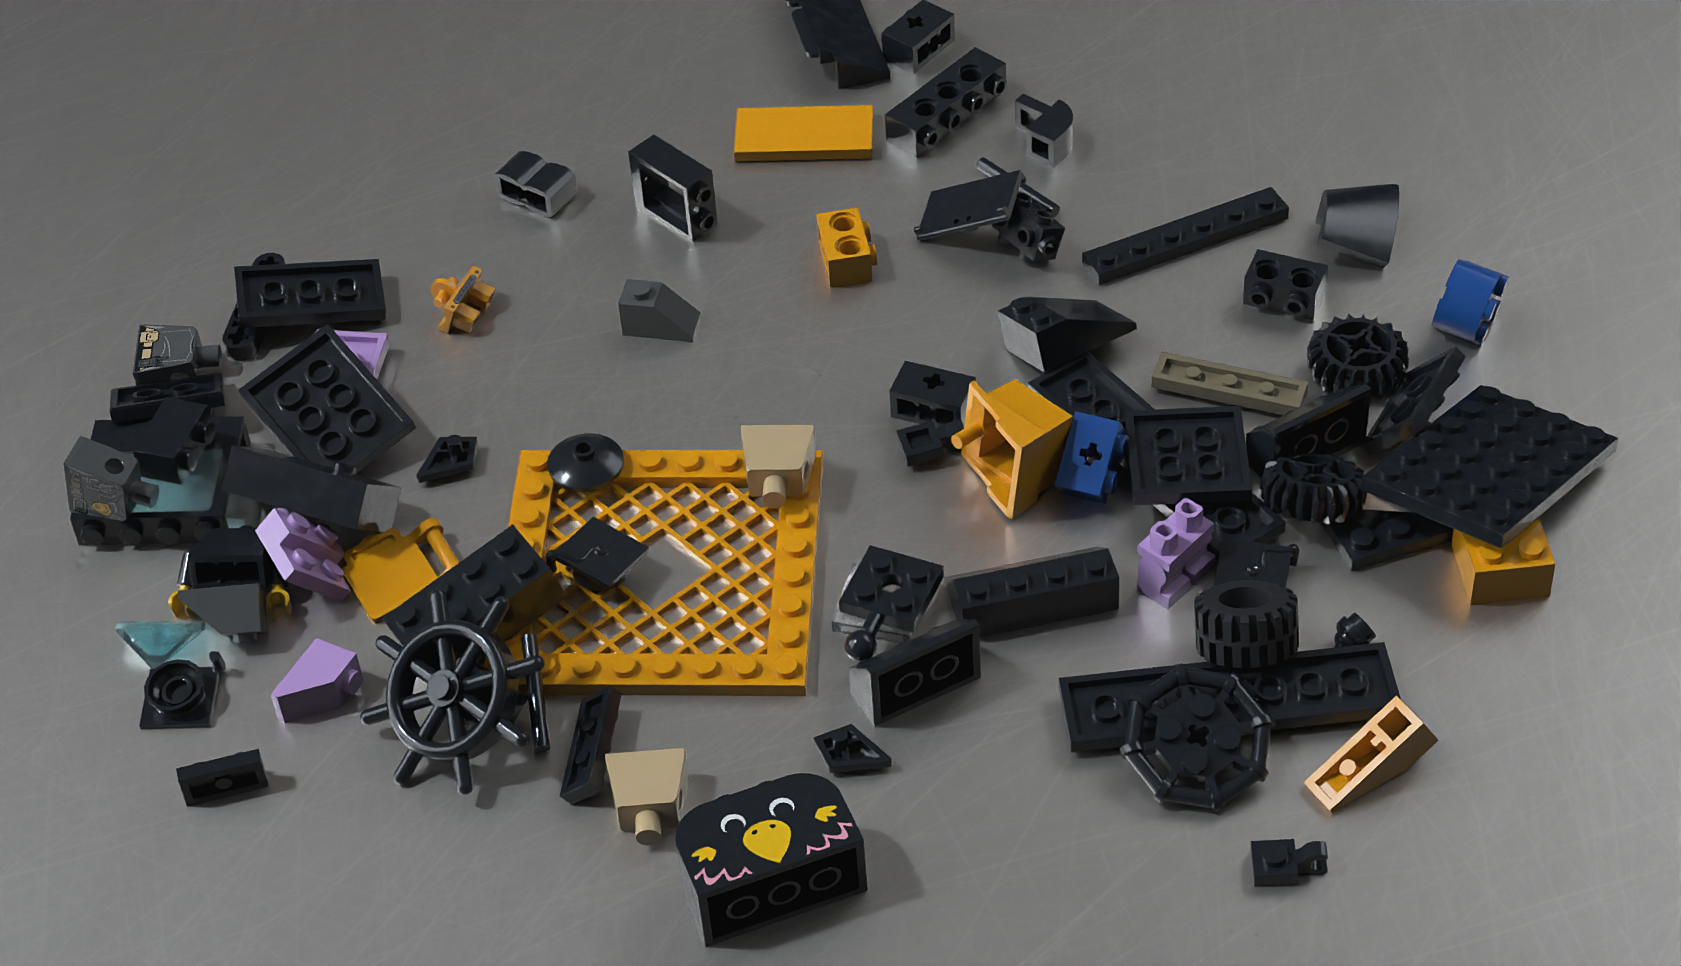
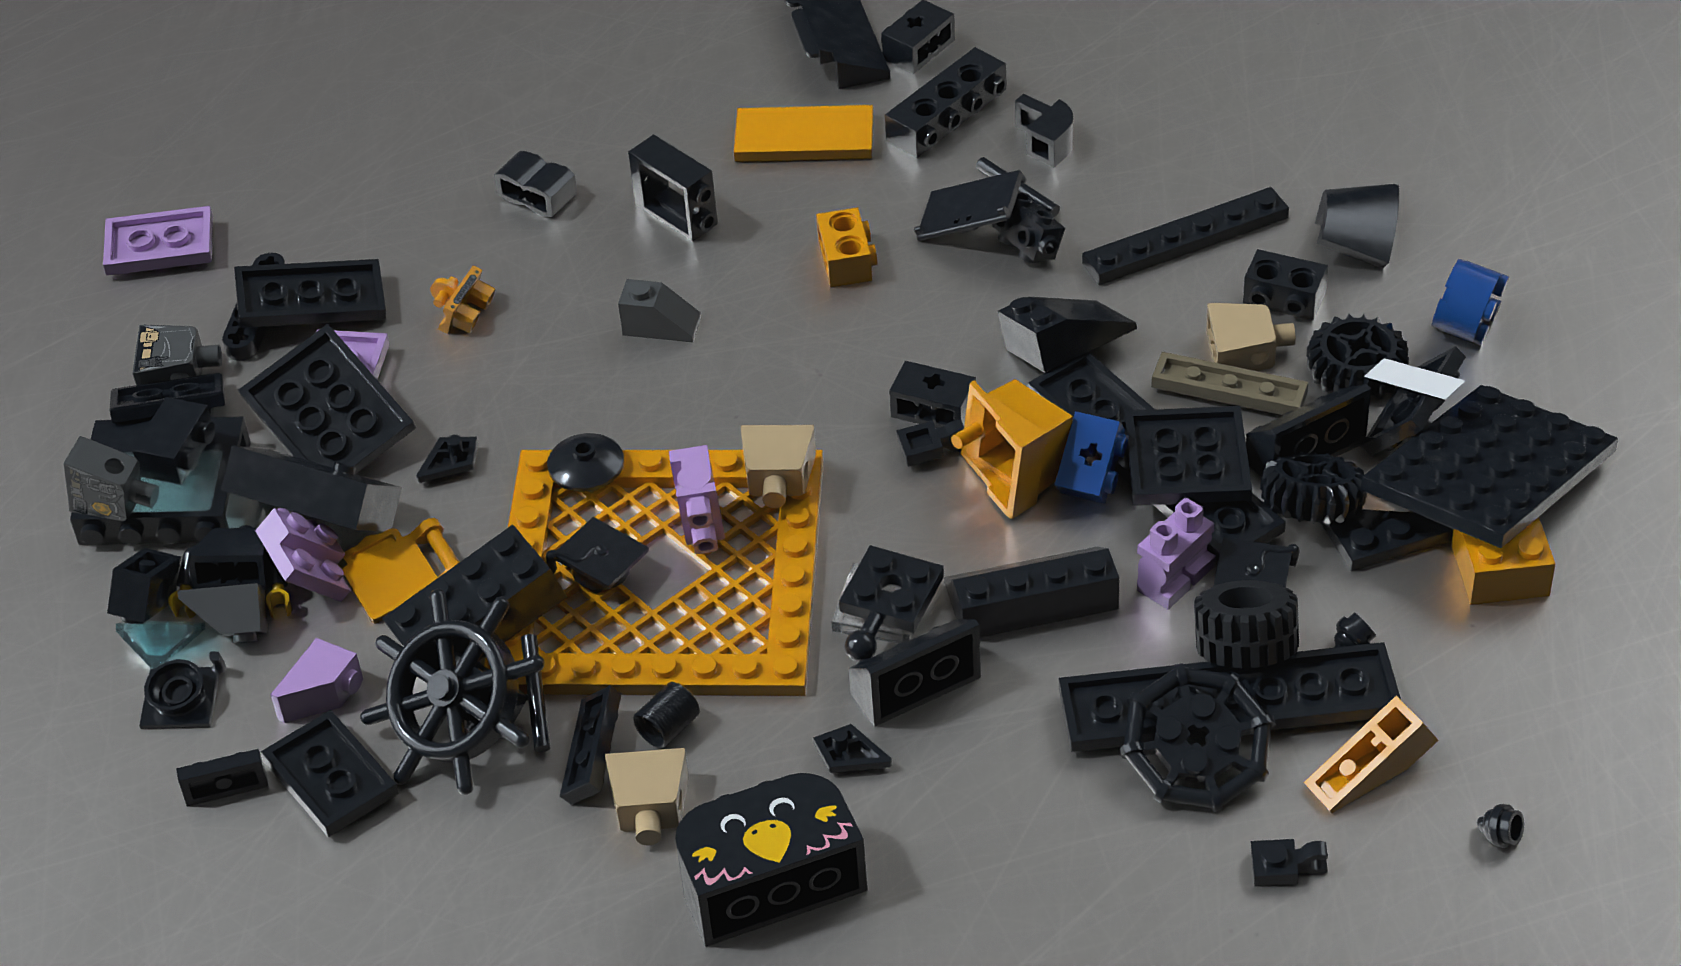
(143, 585): none -> black brick
(158, 240): none -> lavender plate
(329, 773): none -> black plate
(666, 714): none -> black piece
(697, 498): none -> lavender hips
(1245, 335): none -> tan torso
(1415, 378): none -> white sticker
(1502, 825): none -> black plate

